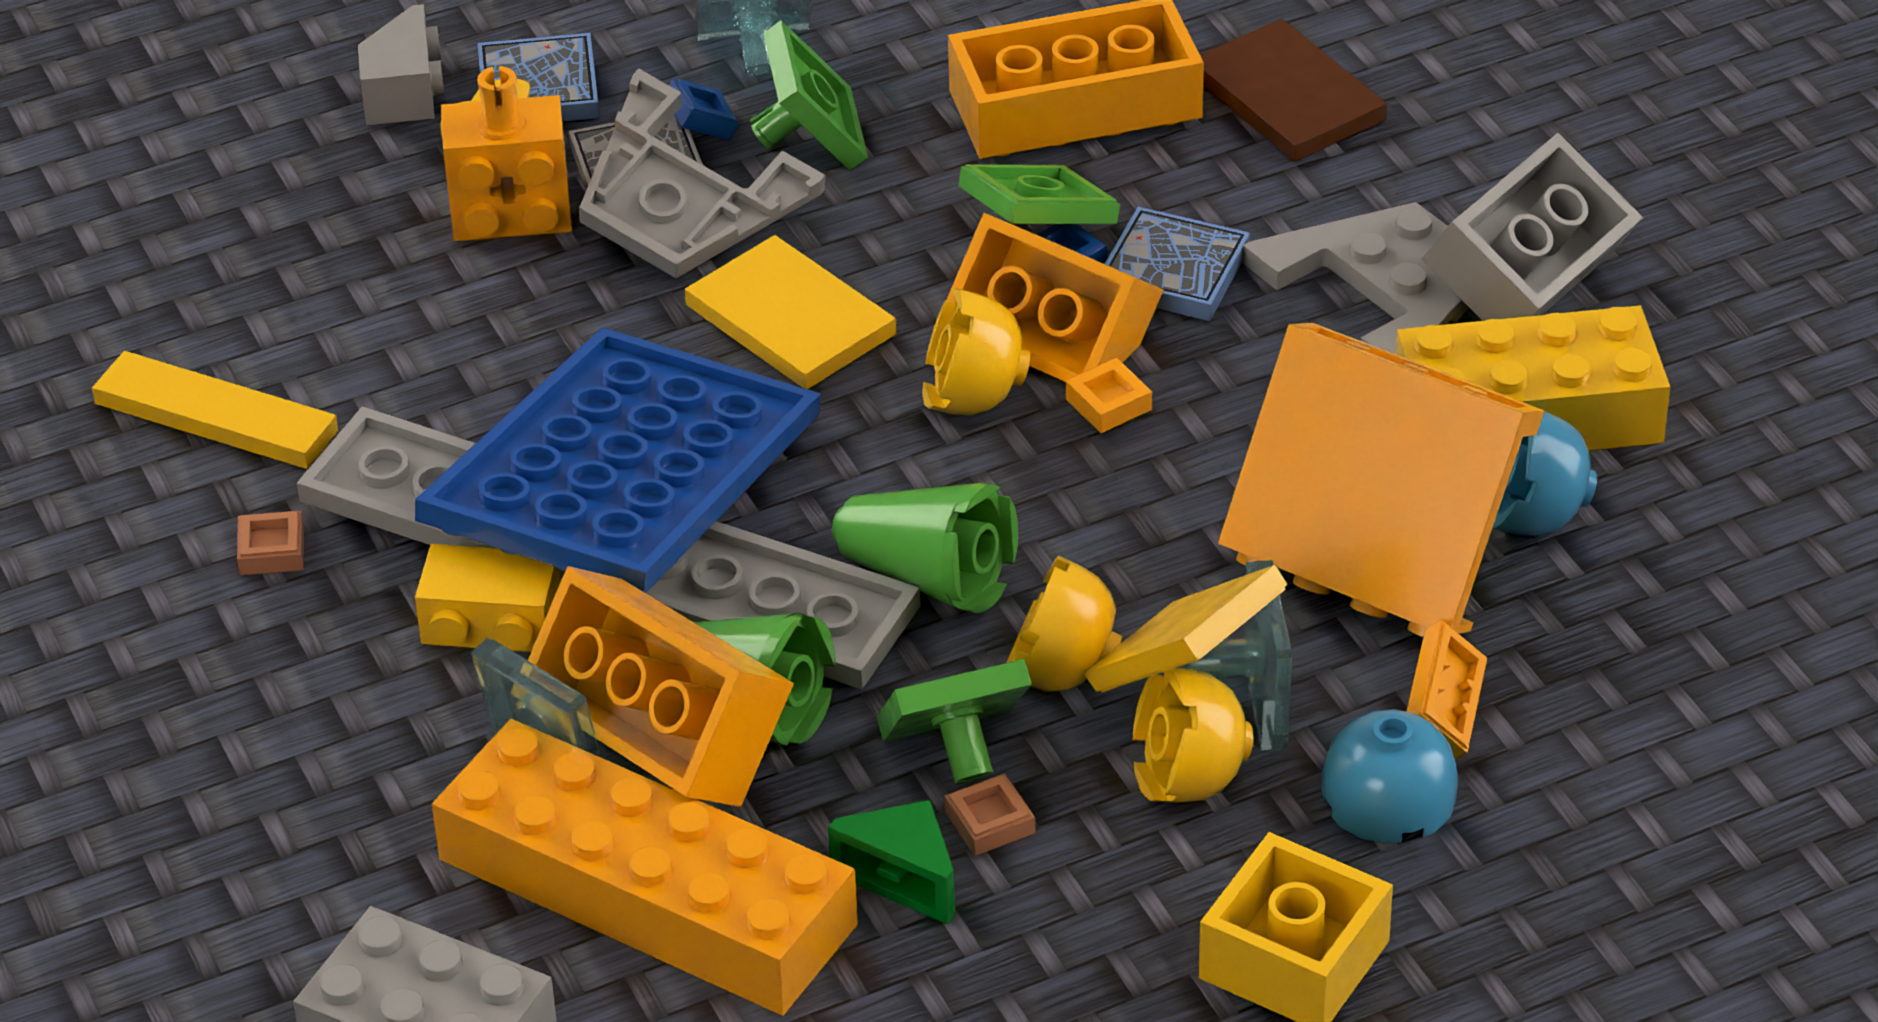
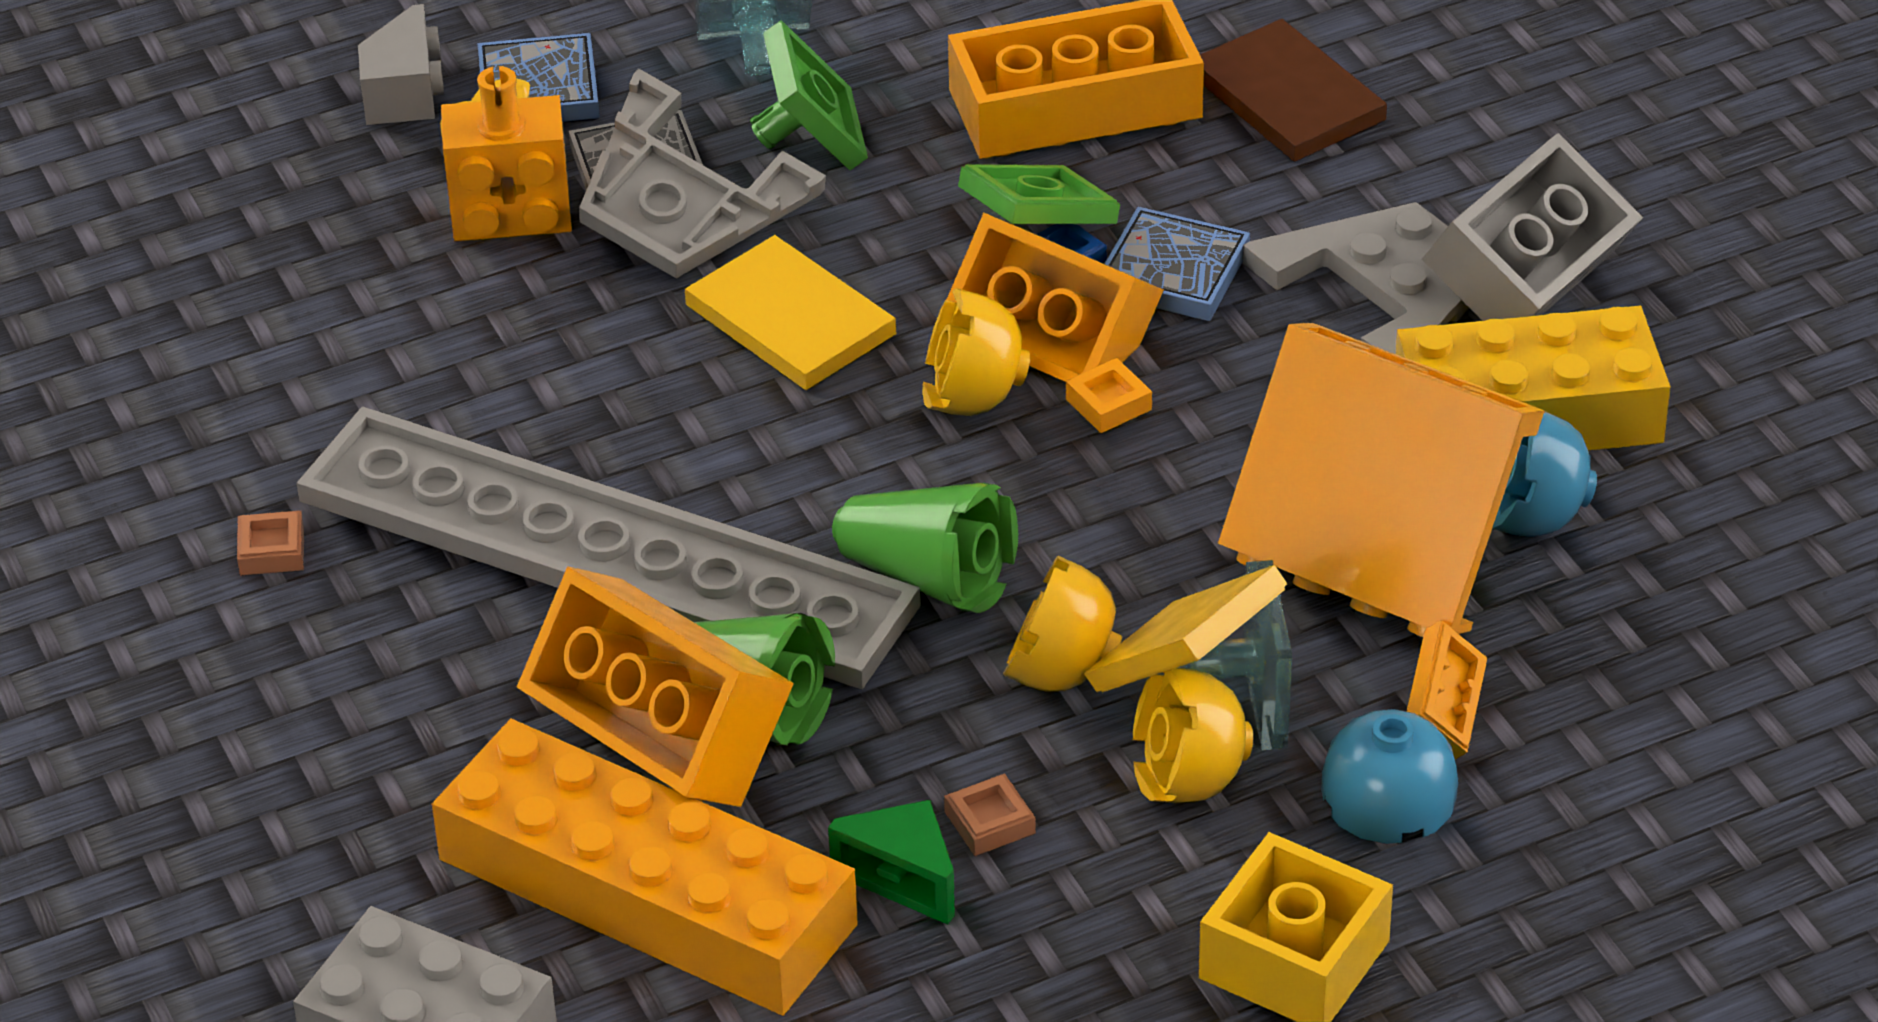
(215, 409): yellow tile -> none
(483, 595): yellow brick -> none
(531, 696): clear light blue tile -> none
(619, 459): blue plate -> none
(704, 110): blue tile -> none
(955, 708): bright green tile -> none

